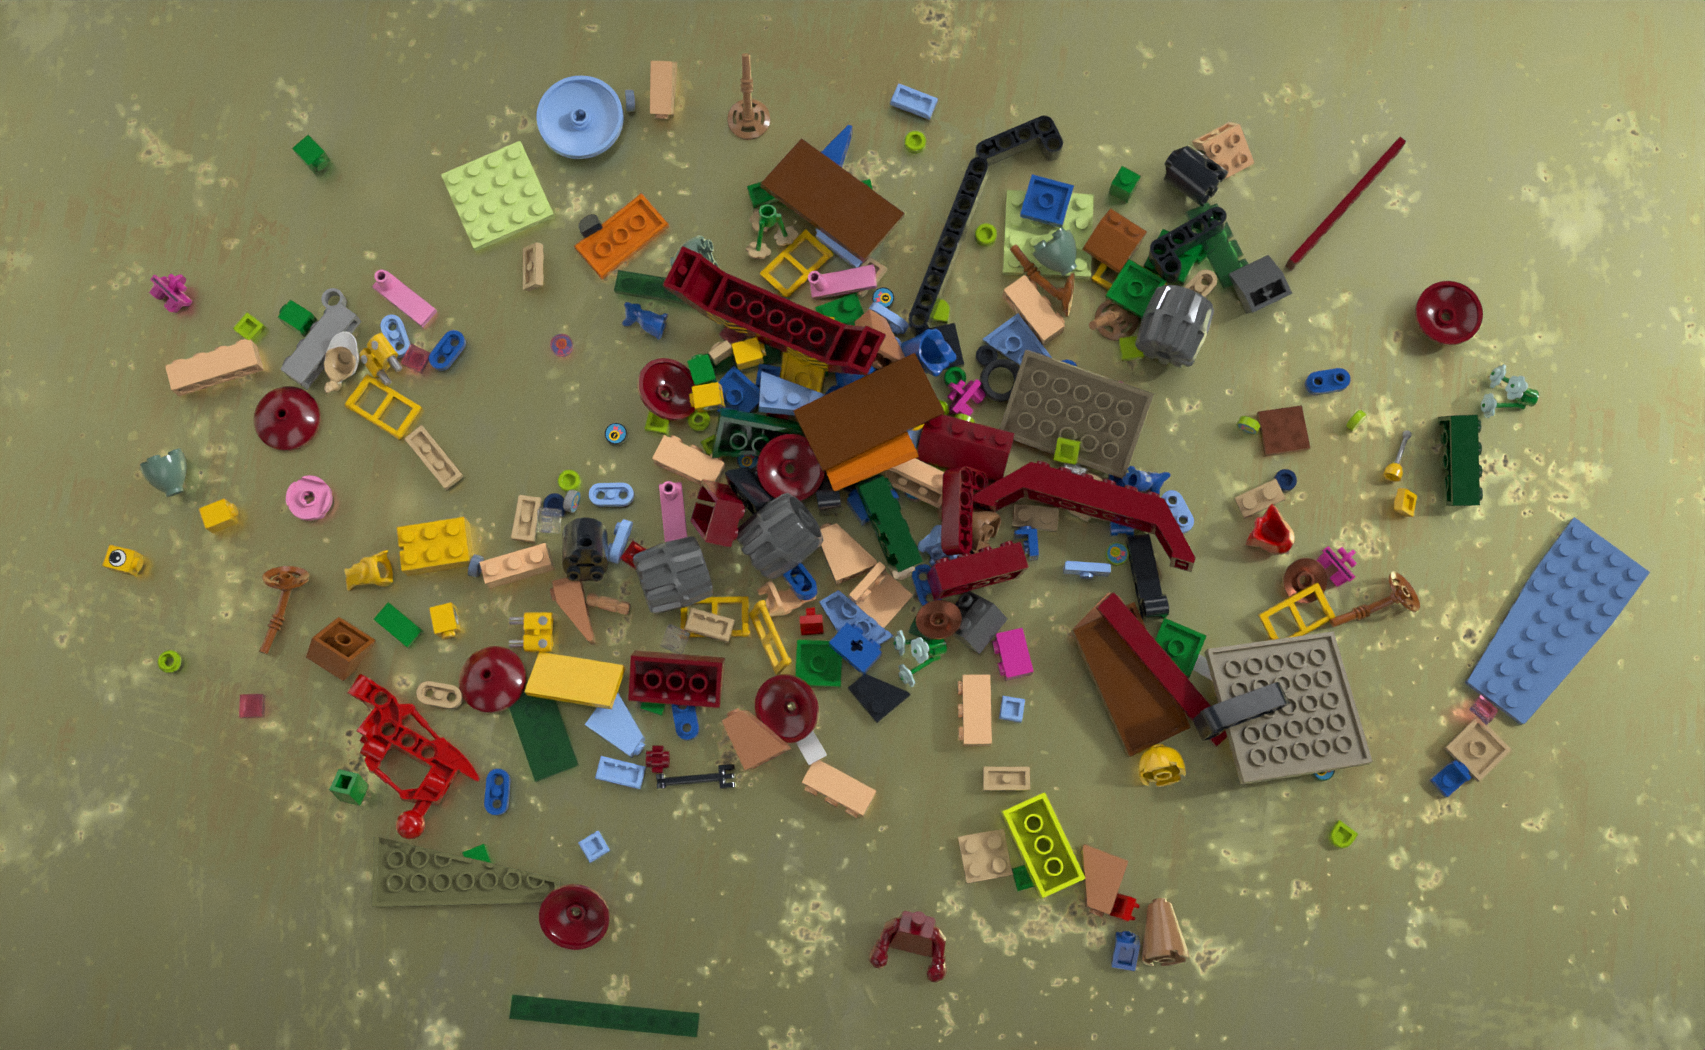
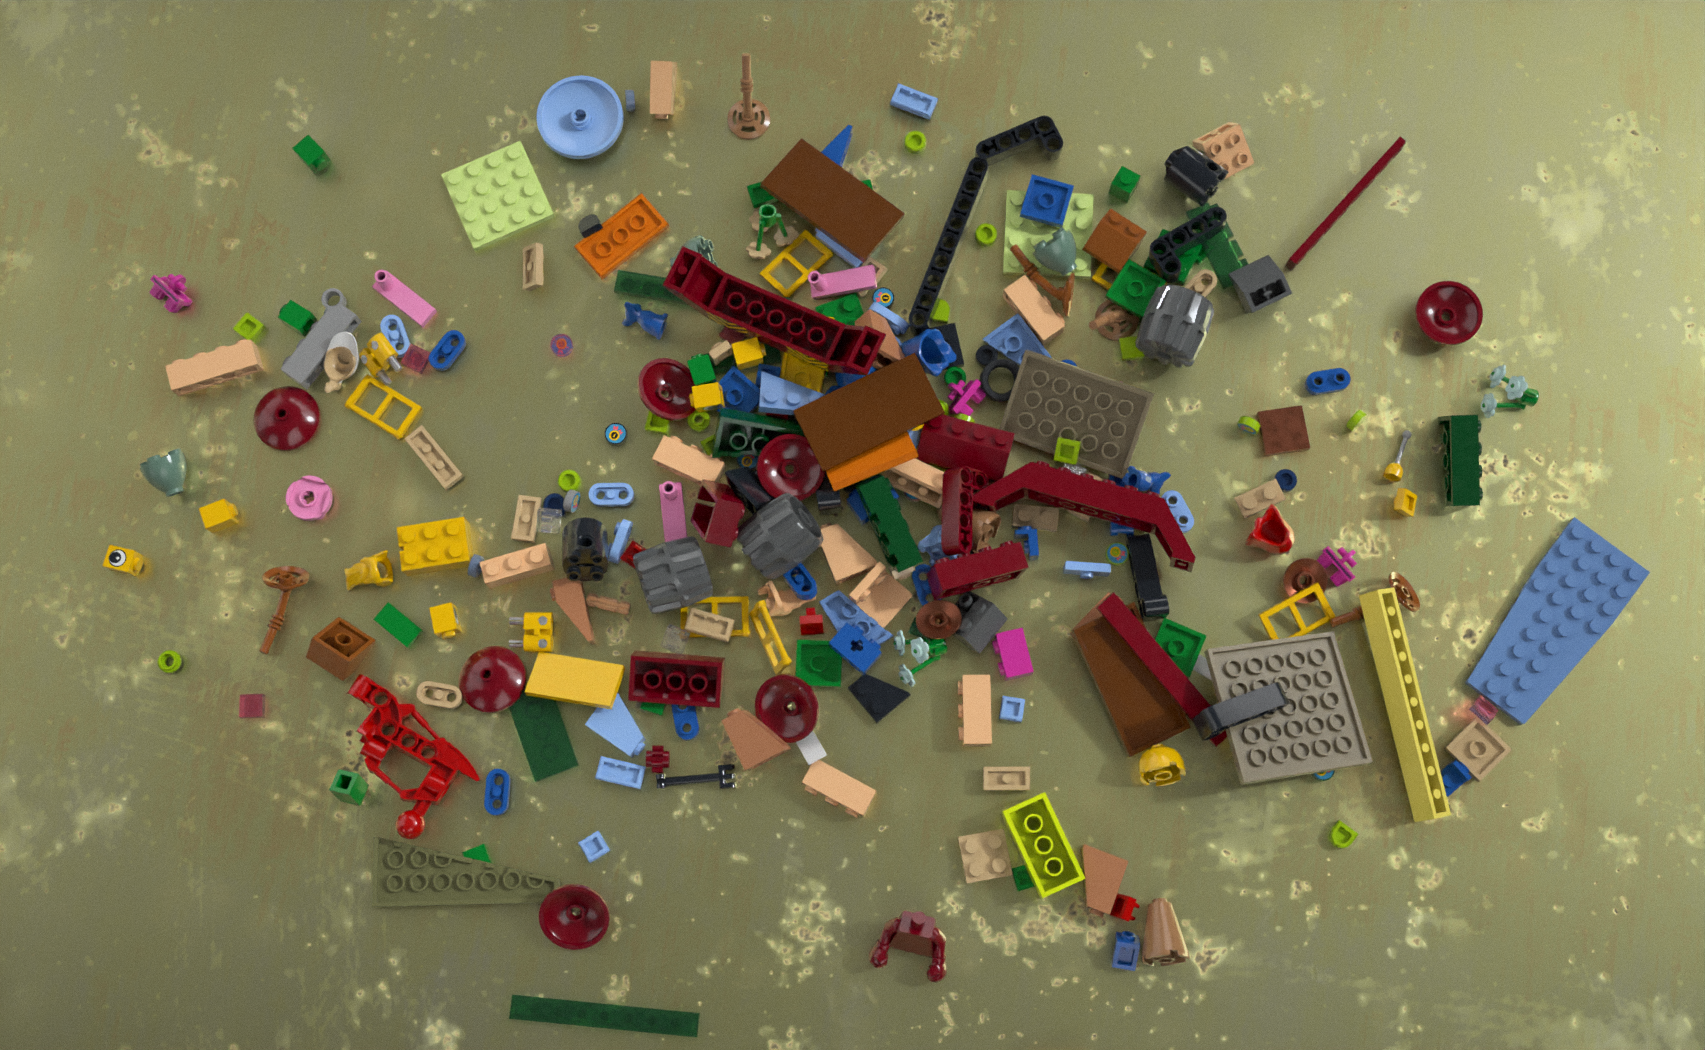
(1404, 705): none -> light yellow brick

